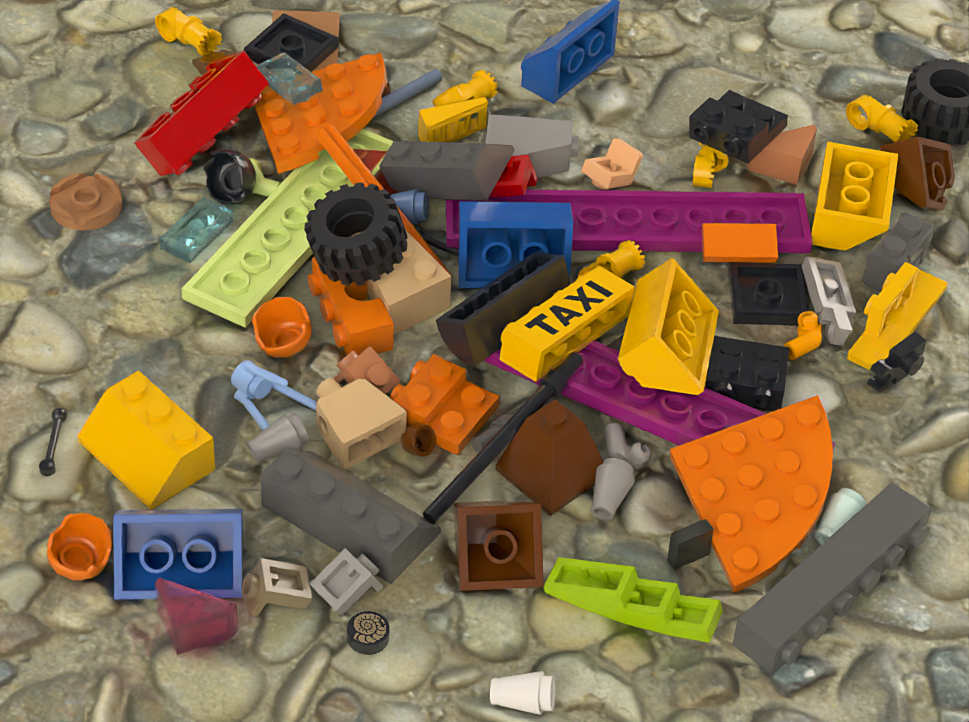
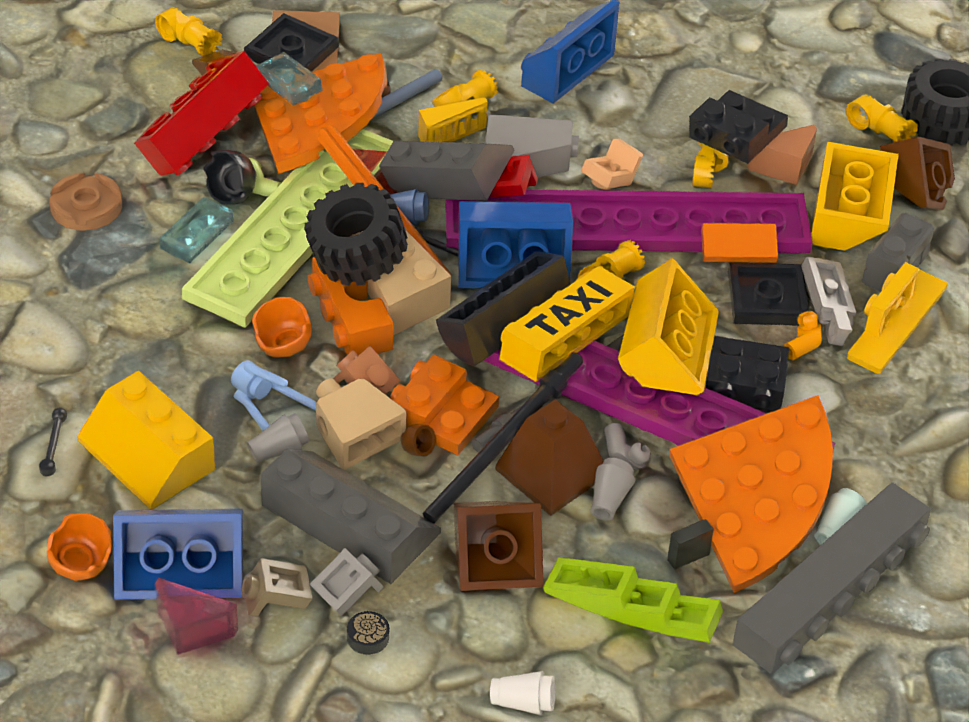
(903, 360): black plate -> none

